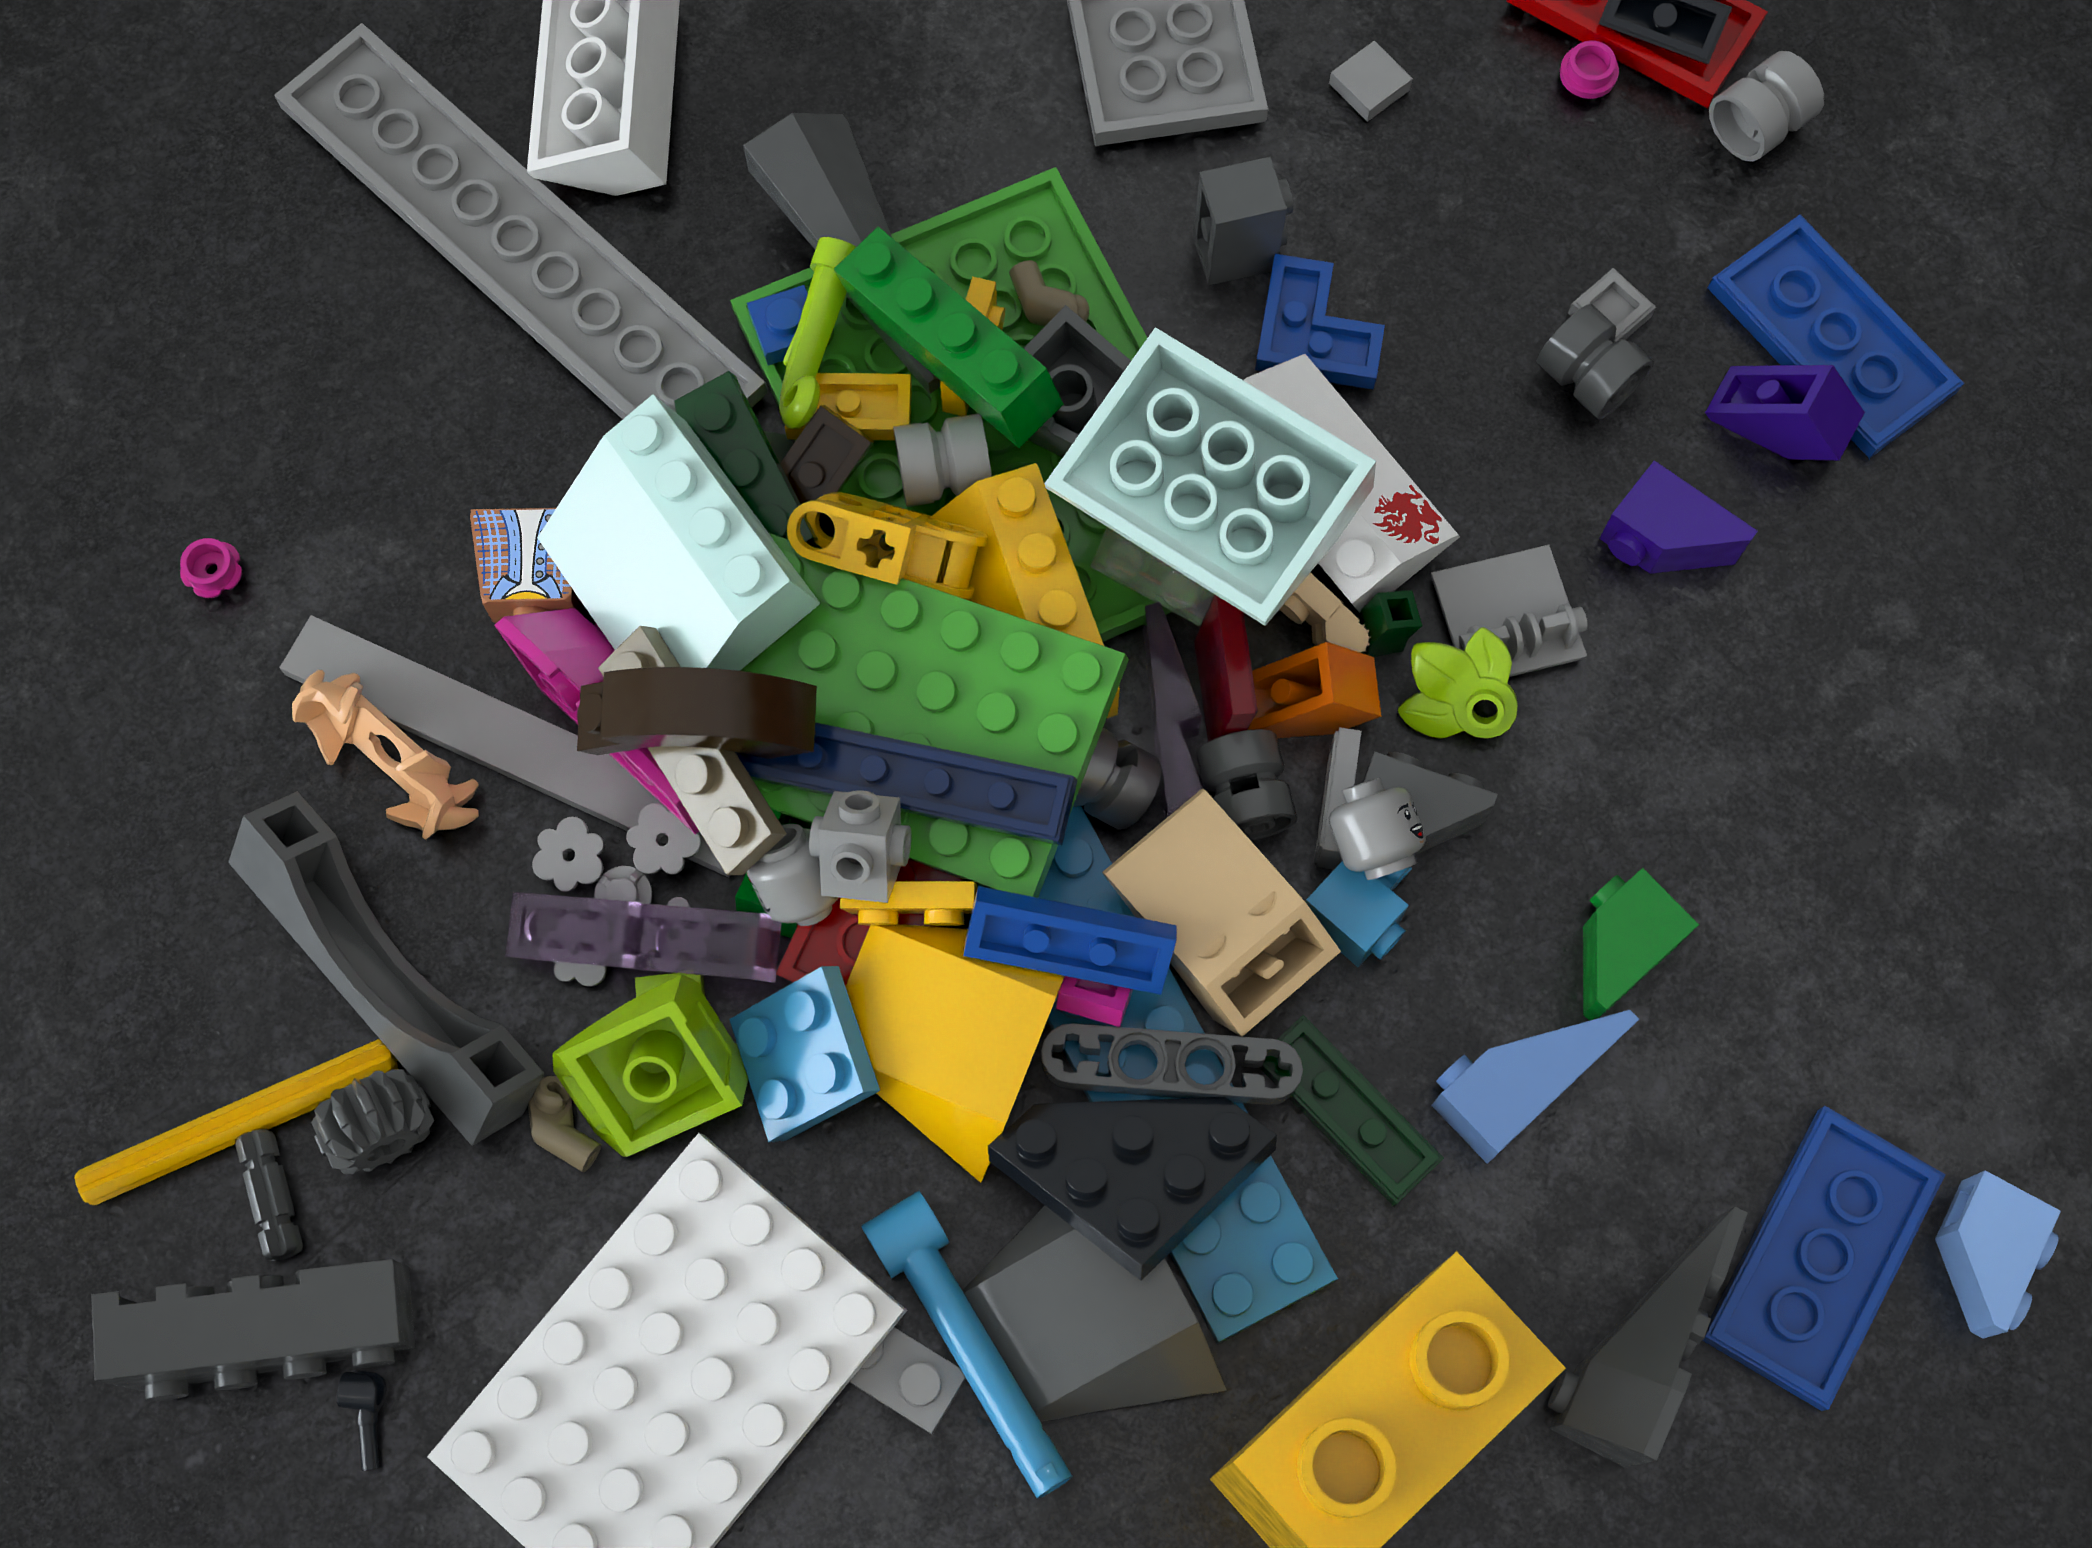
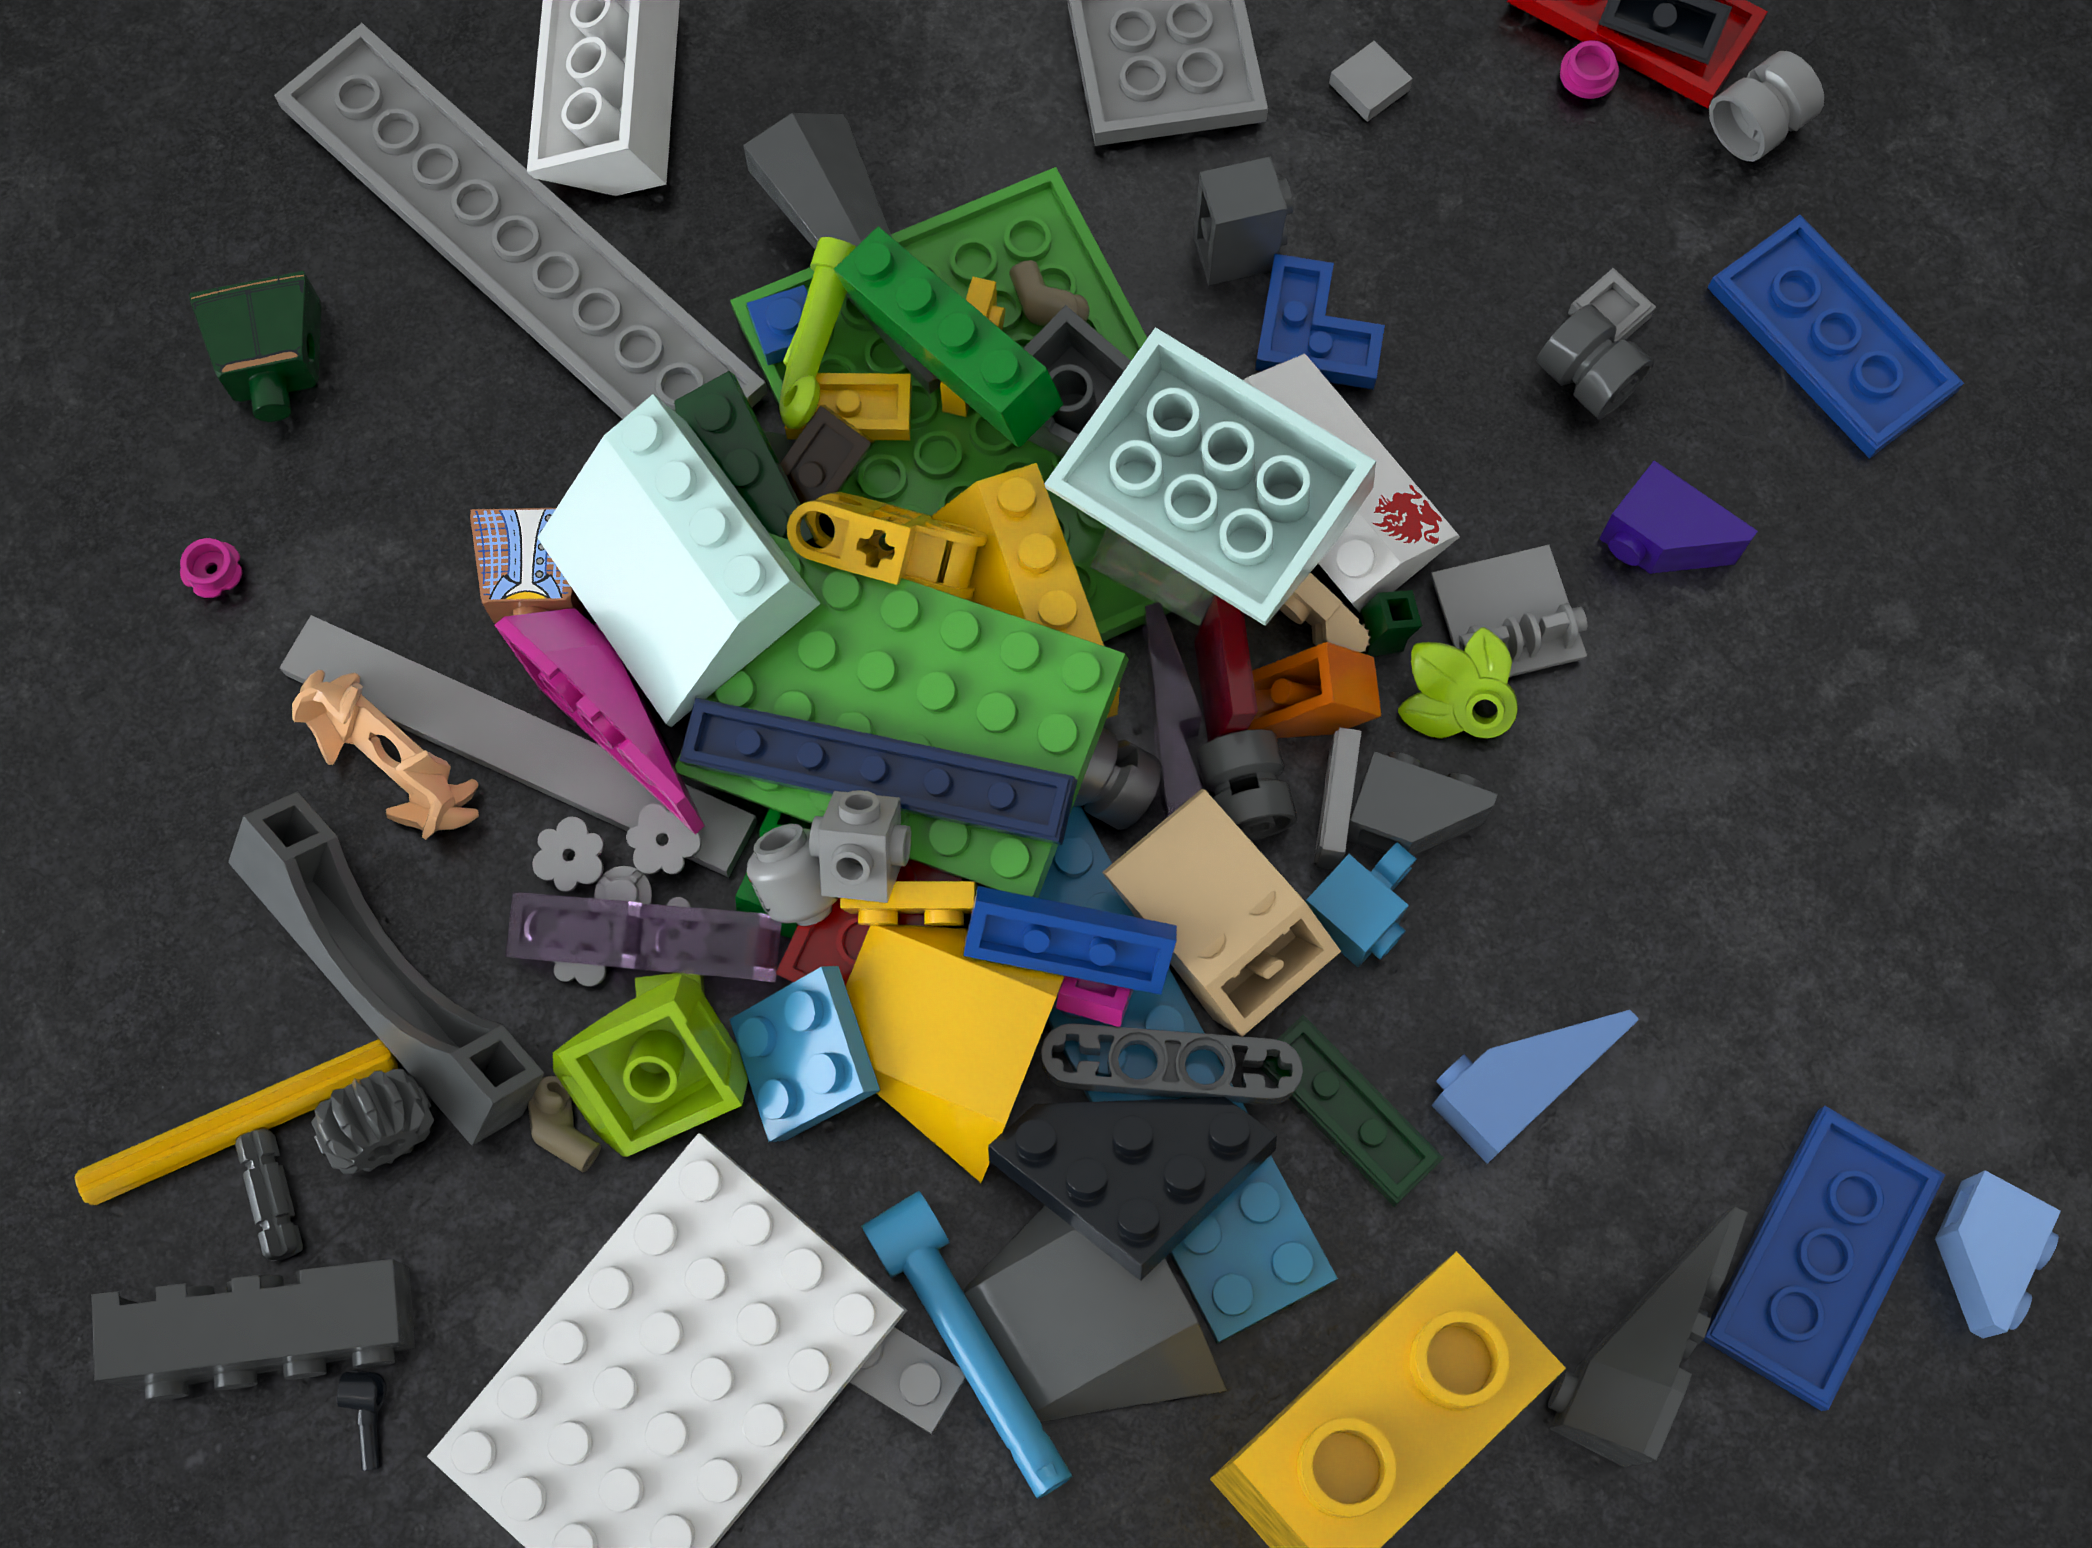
(262, 339): none -> dark green torso
(697, 709): dark brown arch -> none
(706, 780): plate -> none
(941, 459): light grey wheel -> none
(1377, 829): light grey head -> none
(1628, 938): green slope -> none
(1788, 409): dark purple slope -> none

